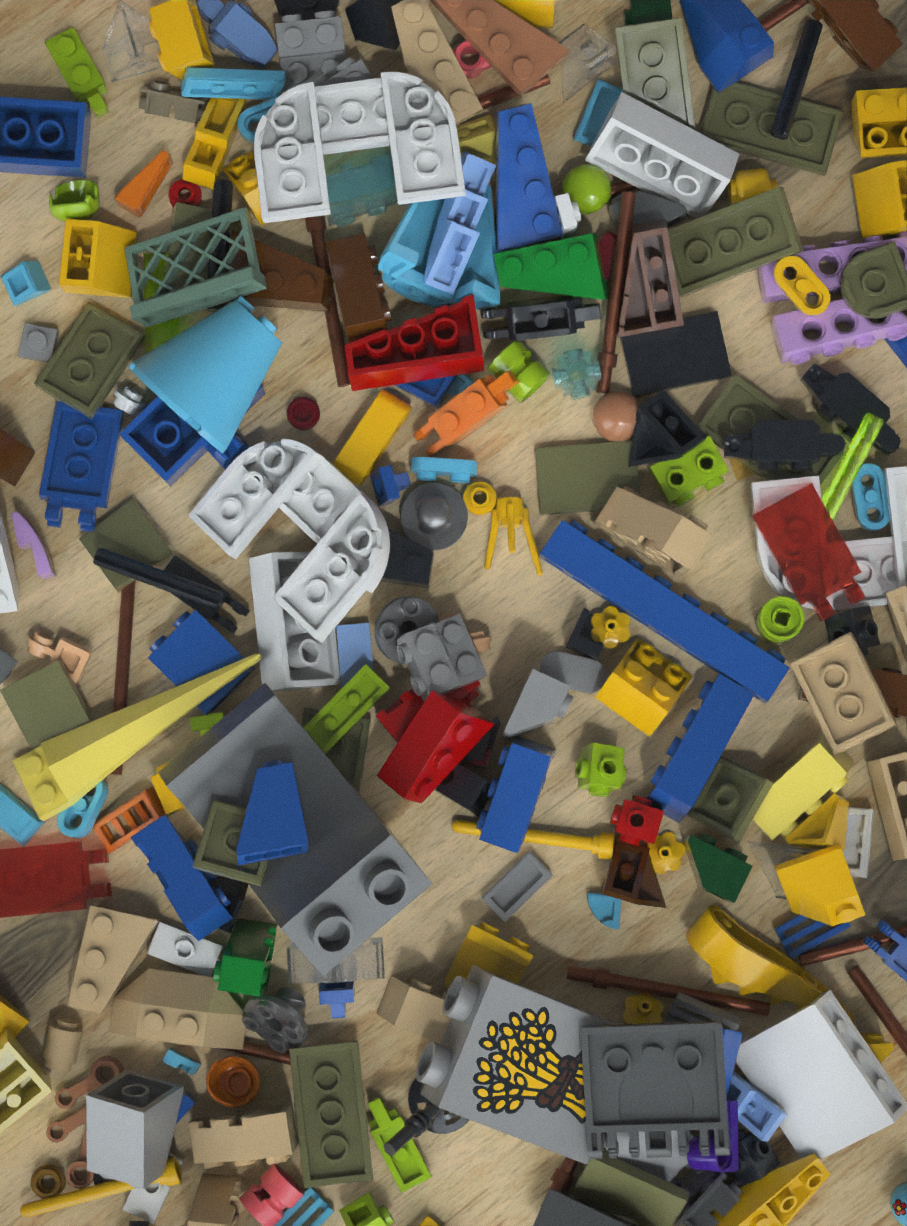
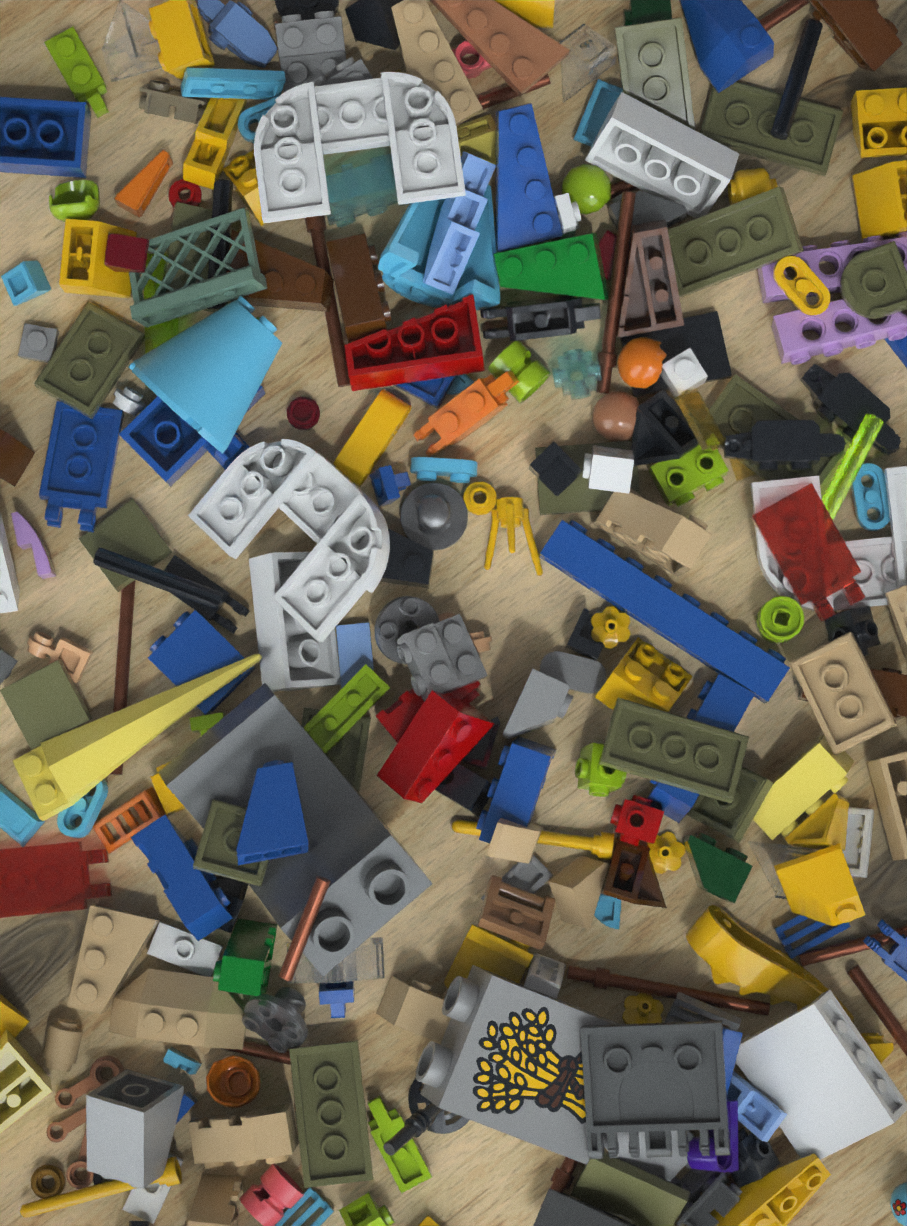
(126, 253): none -> dark red slope
(304, 928): none -> copper bar
(514, 841): none -> tan slope
(515, 919): none -> medium nougat plate
(545, 975): none -> white plate
(555, 469): none -> black panel
(578, 890): none -> tan slope
(609, 469): none -> white brick
(641, 362): none -> orange hair
(674, 750): none -> olive tile
(683, 373): none -> white brick
(700, 420): none -> clear yellow piece

